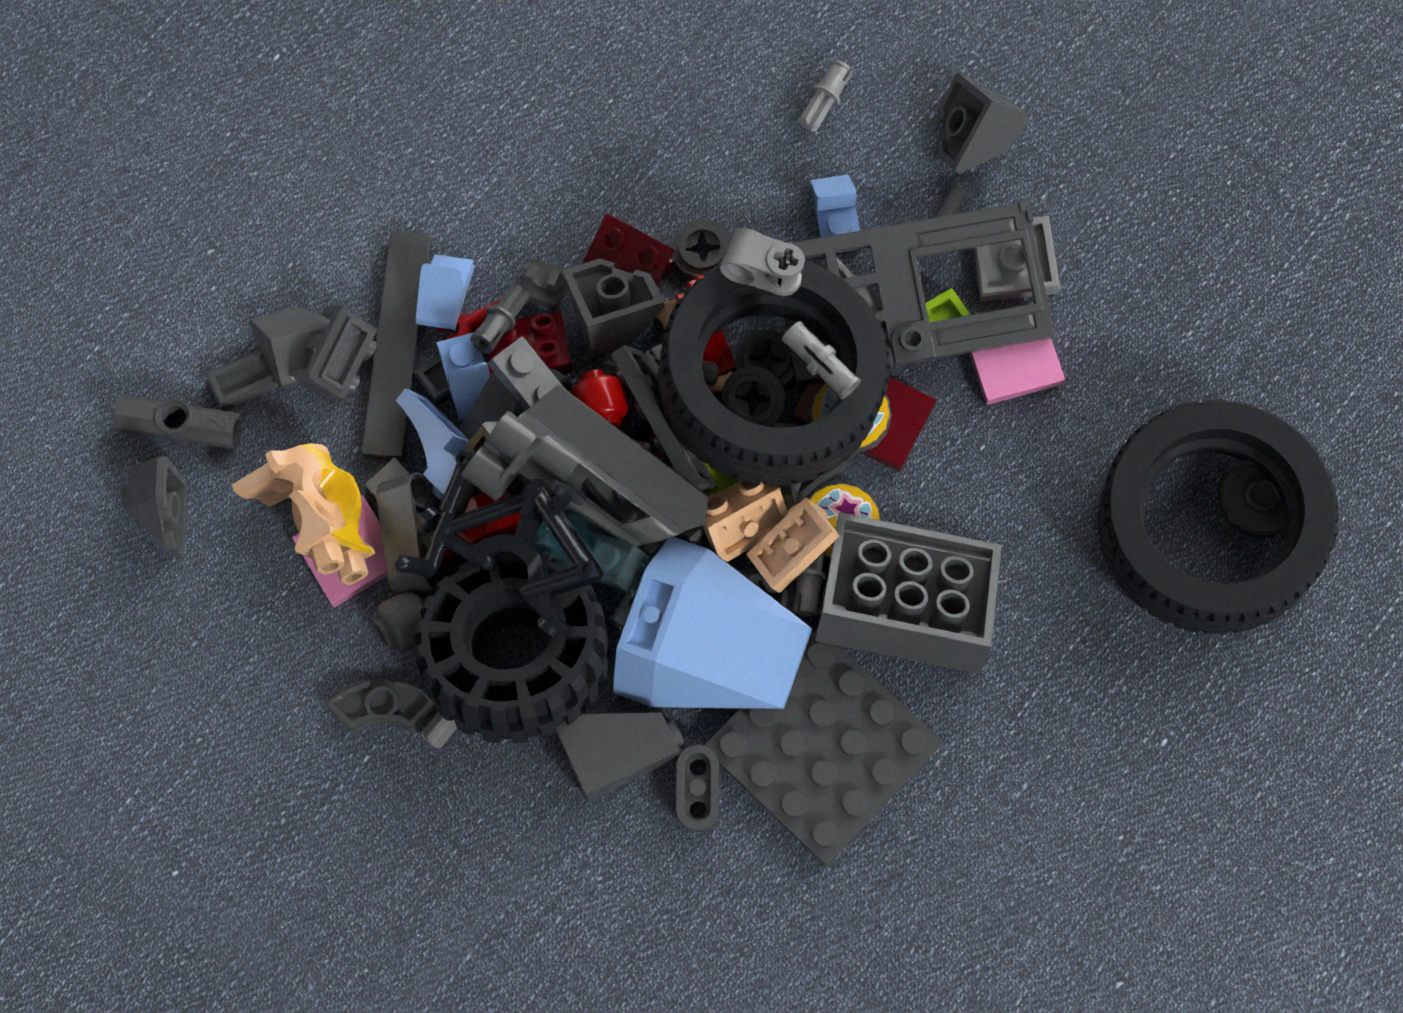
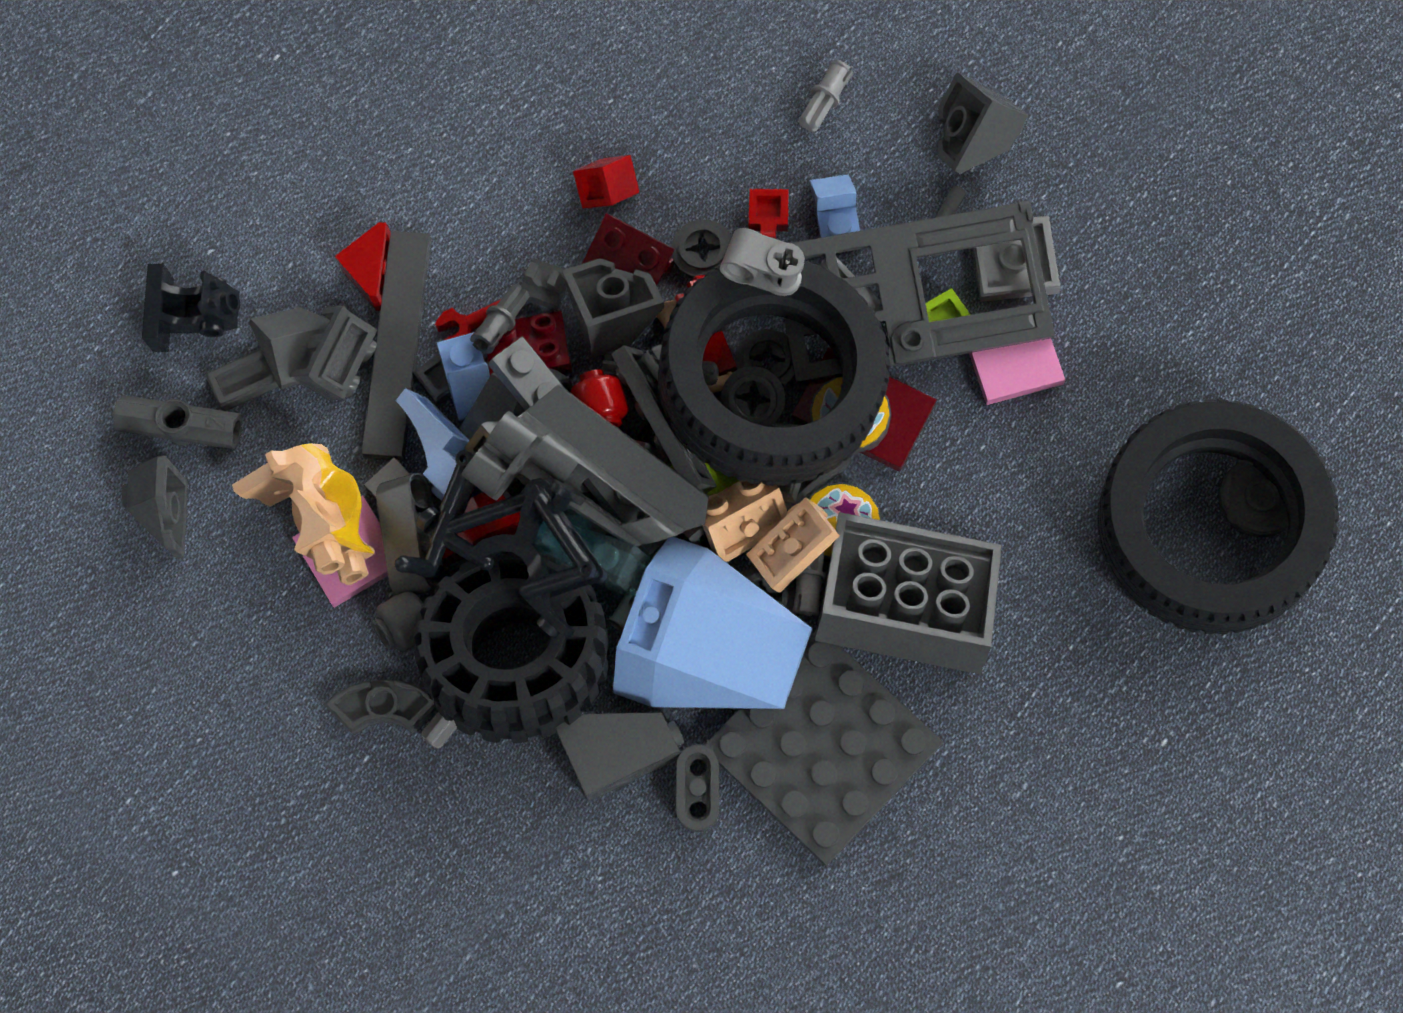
(168, 305): none -> black tile
(366, 262): none -> red slope
(443, 291): light blue slope -> none
(606, 181): none -> red panel
(768, 211): none -> red plate
(824, 362): light grey pin -> none

